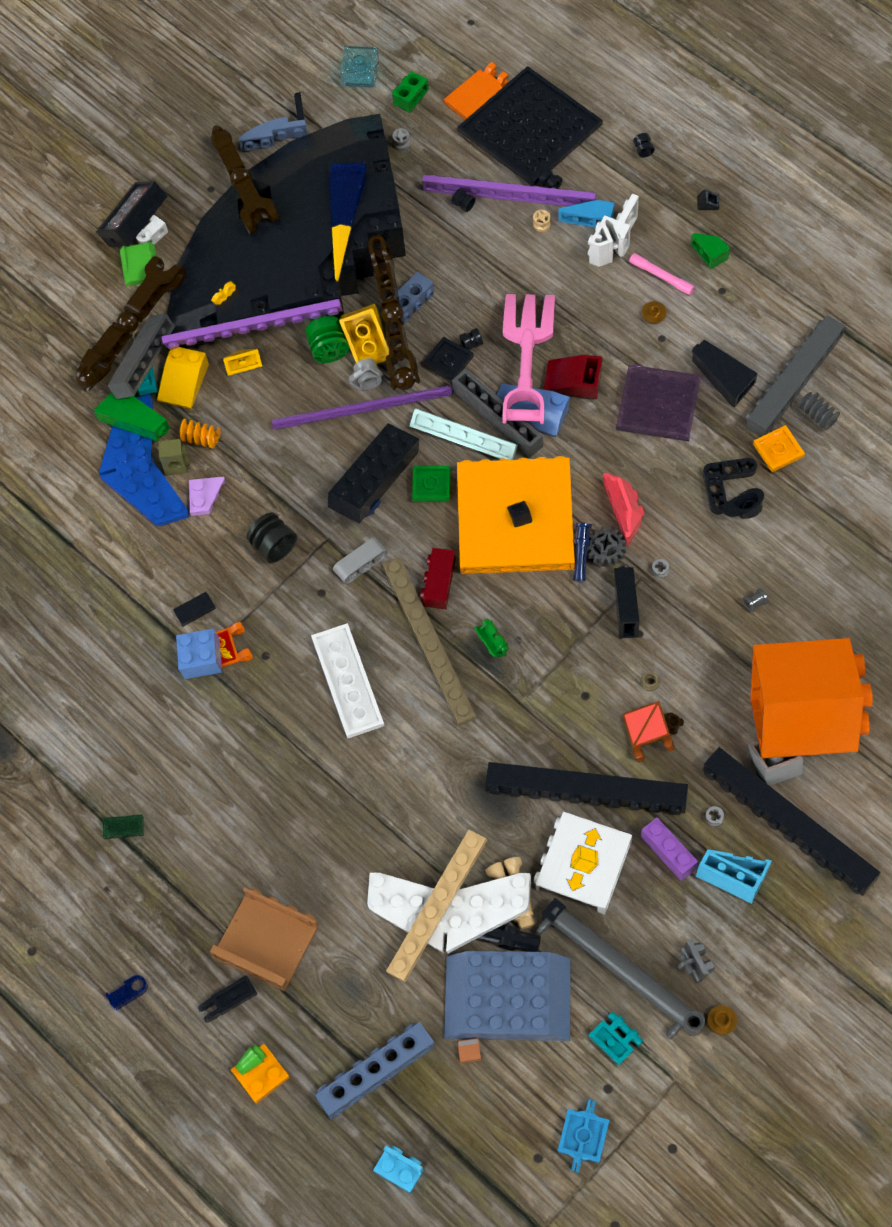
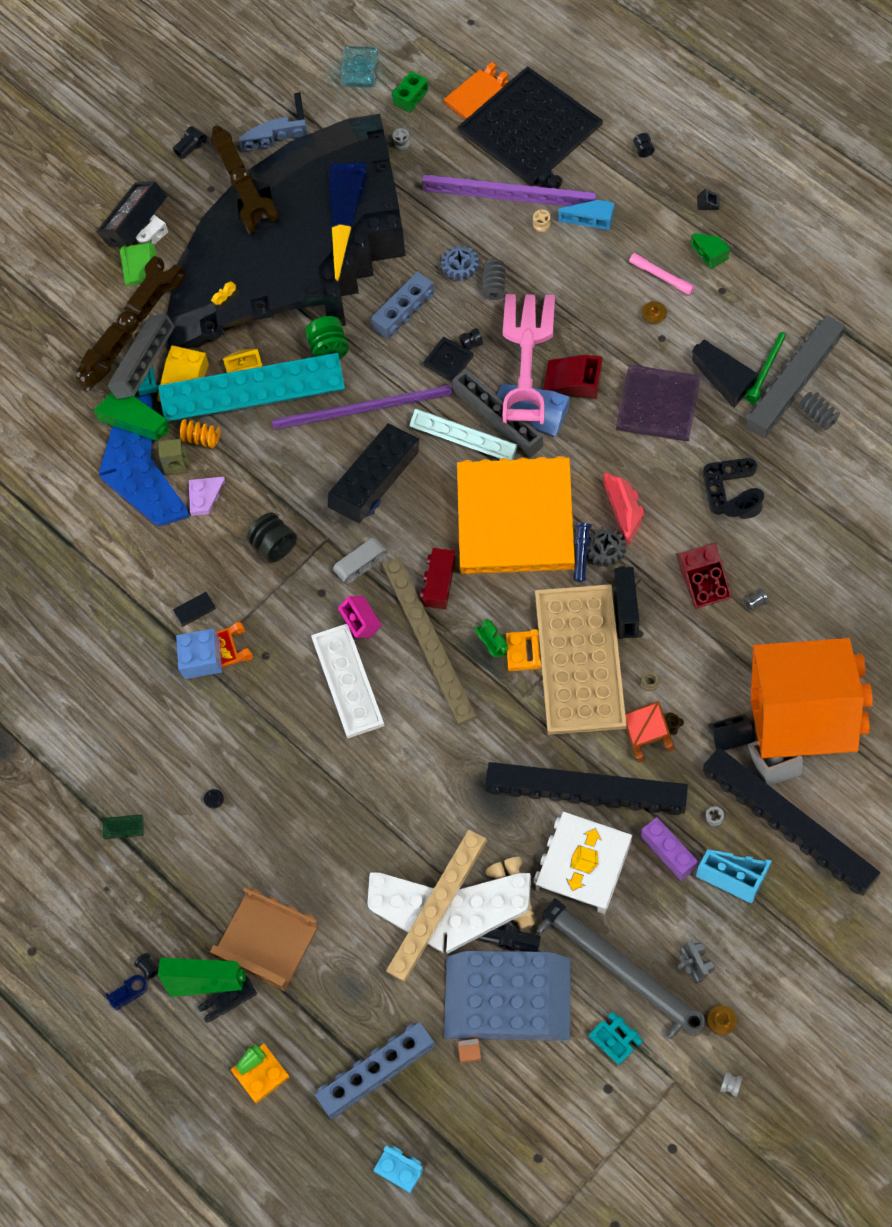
(146, 965): none -> black bush
(192, 139): none -> black piece
(199, 976): none -> green slope
(214, 798): none -> black plate
(245, 325): medium lavender plate -> none
(251, 388): none -> teal brick
(359, 617): none -> dark pink brick
(365, 334): yellow slope -> none
(366, 374): light grey piece -> none
(392, 315): dark brown piece -> none
(431, 484): green plate -> none
(461, 199): black wheel -> none
(468, 260): none -> sand blue gear
(494, 279): none -> dark grey piece
(517, 650): none -> light orange plate
(519, 514): black slope -> none
(580, 660): none -> tan plate
(583, 1136): dark azure plate -> none
(613, 234): white piece -> none
(664, 563): light grey bush -> none
(704, 575): none -> dark red slope
(731, 1083): none -> light grey wheel
(732, 732): none -> black panel
(753, 394): none -> green piece
(778, 448): light orange plate -> none

